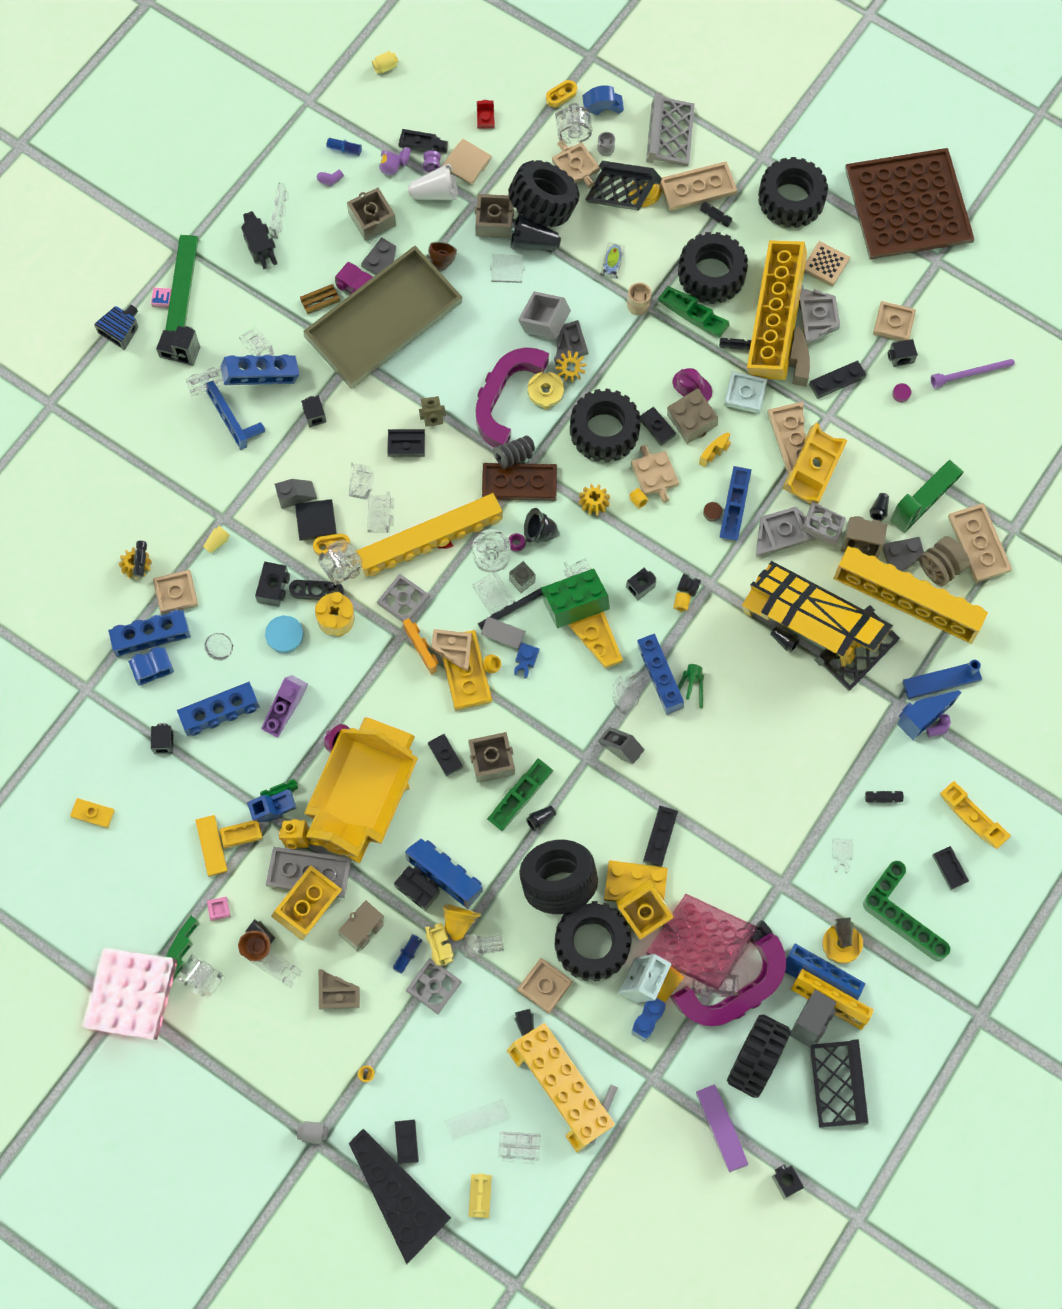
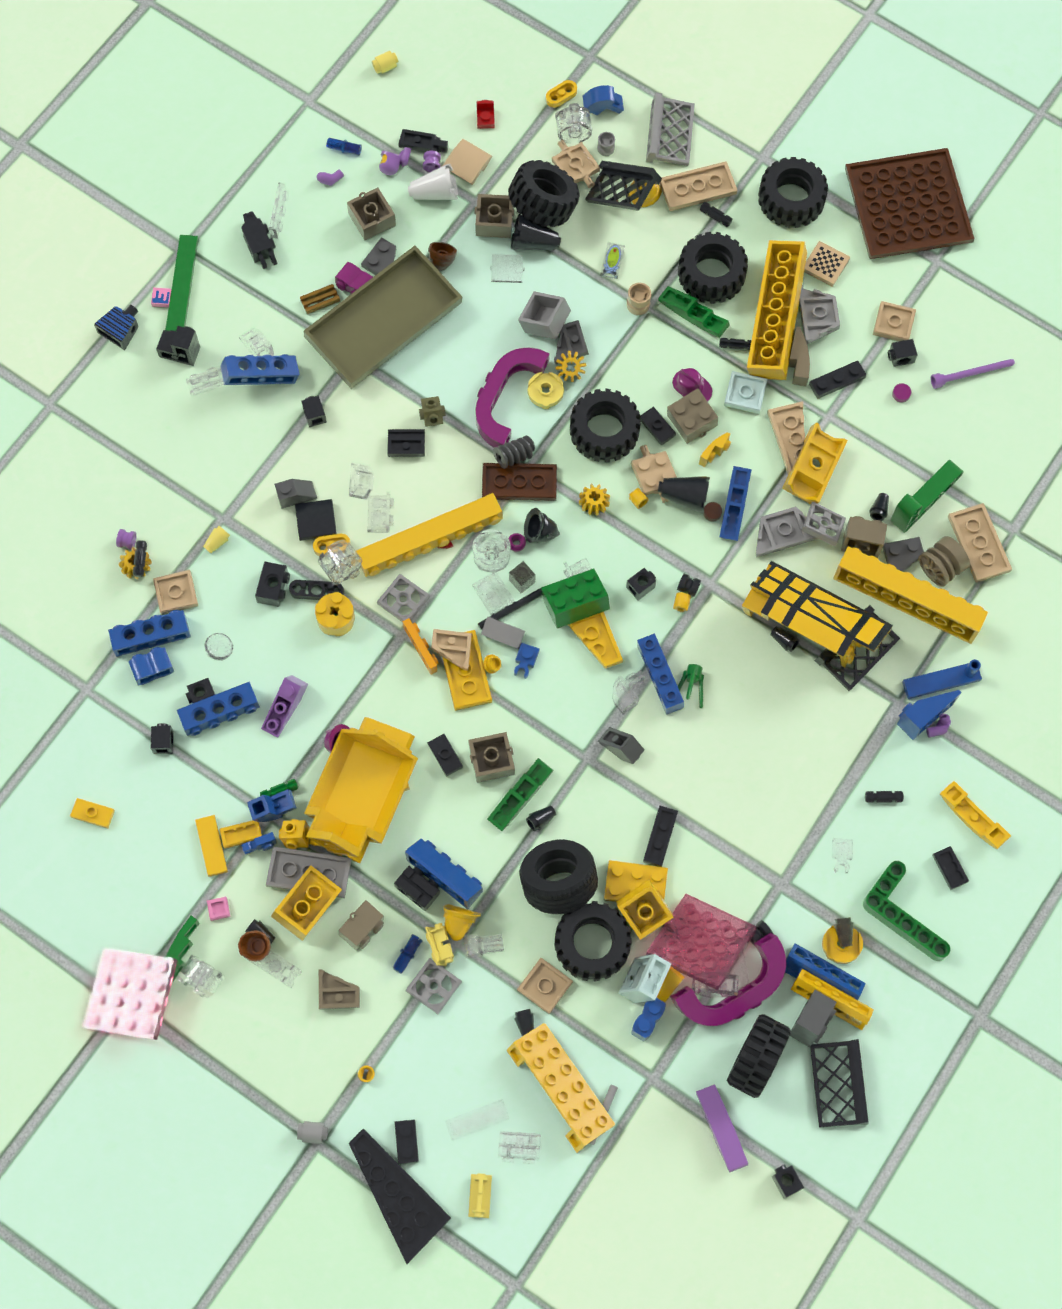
(126, 539): none -> medium lavender wheel
(202, 685): none -> black brick
(239, 435): blue piece -> none
(263, 843): none -> blue plate
(284, 634): medium azure tile -> none
(686, 491): none -> black cone

